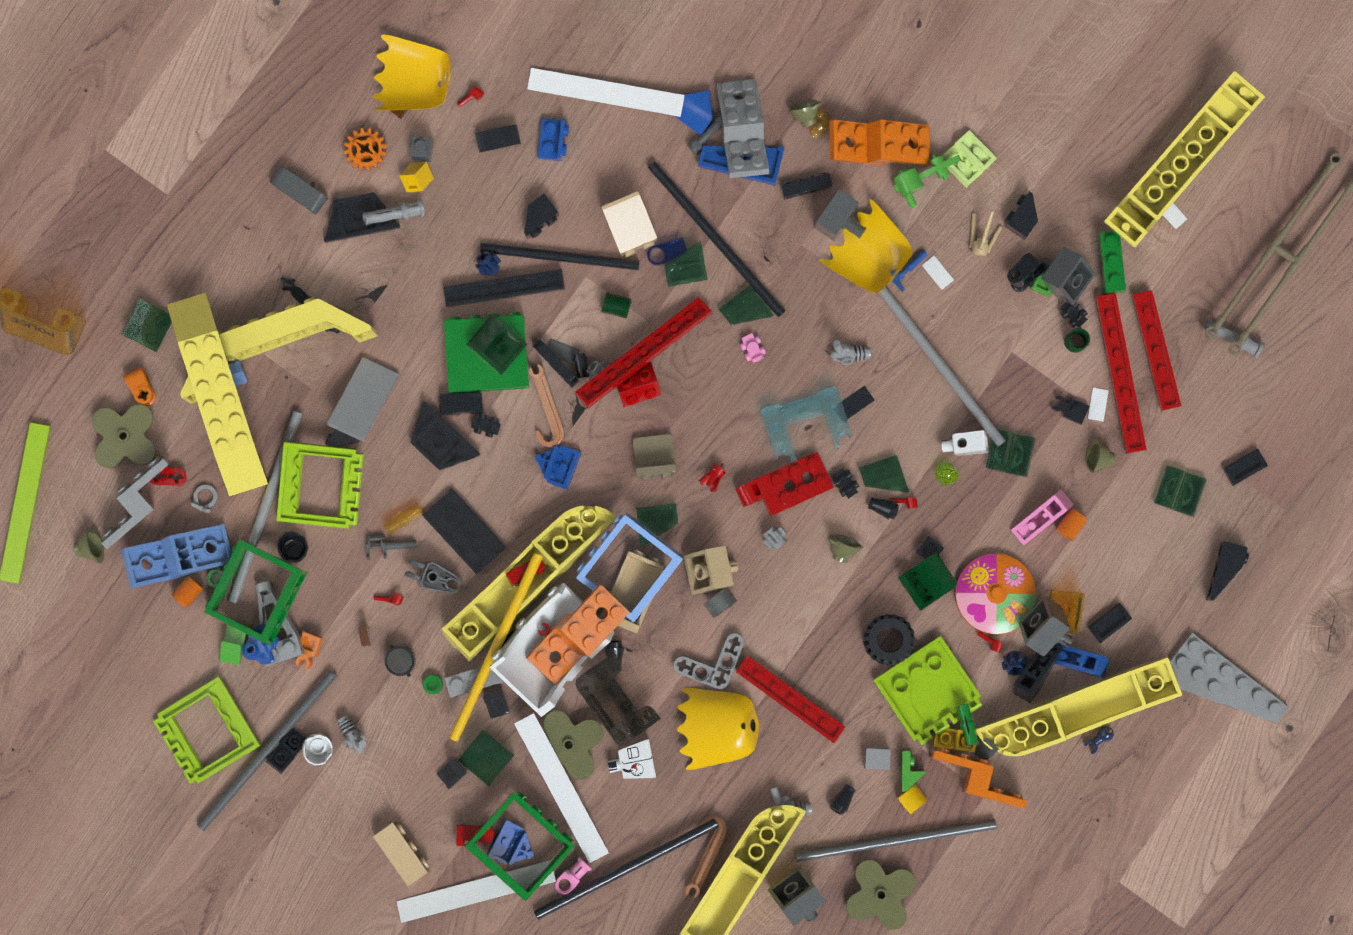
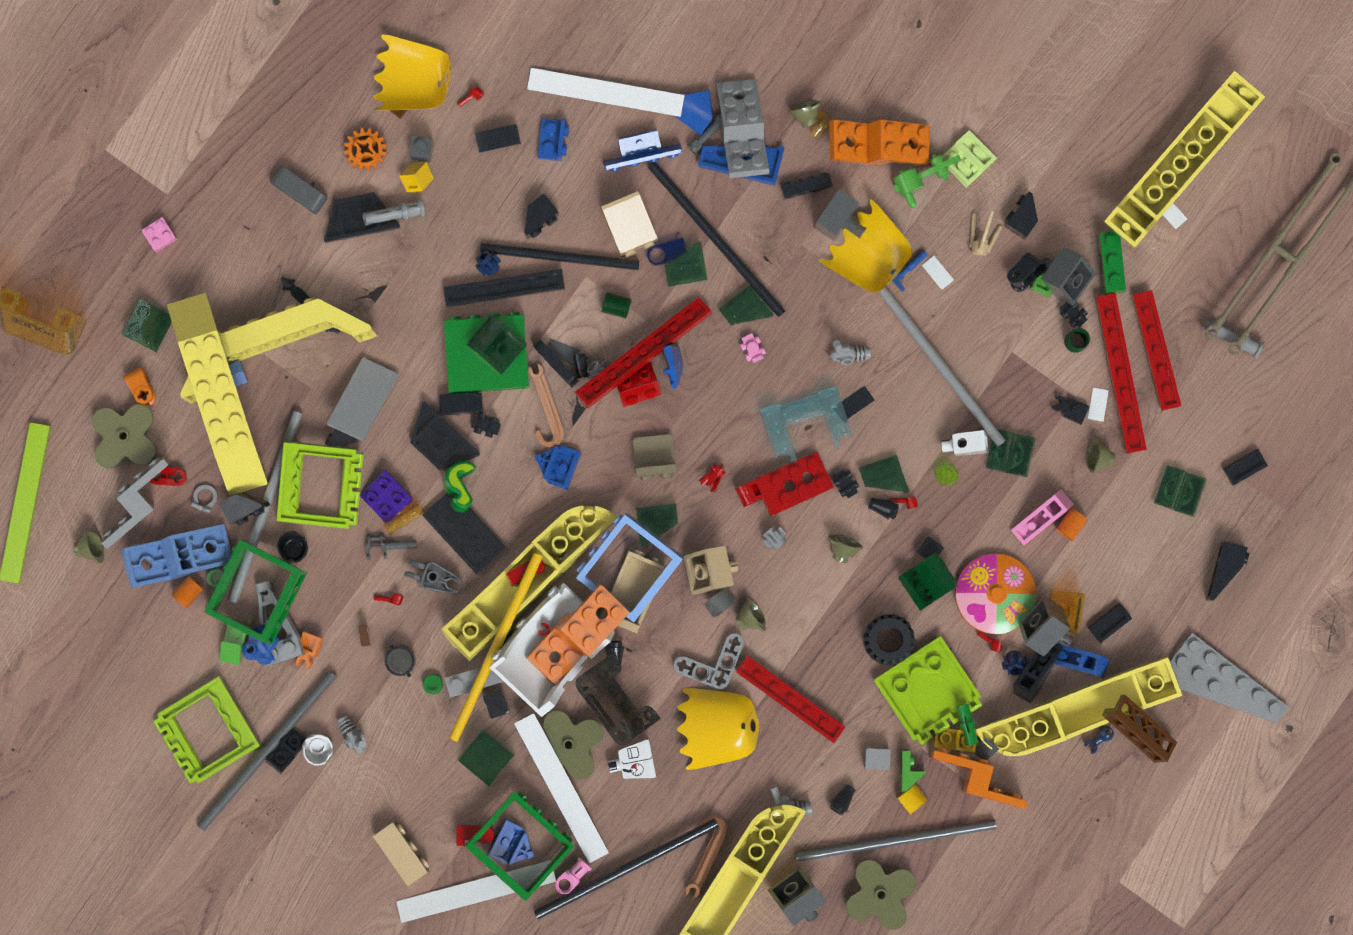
(159, 234): none -> bright pink piece
(241, 506): none -> black slope
(386, 496): none -> dark purple hinge
(451, 773): black panel -> none
(455, 487): none -> green animal
(640, 148): none -> bracket
(675, 363): none -> blue slope
(751, 617): none -> olive piece
(1140, 735): none -> reddish brown fence

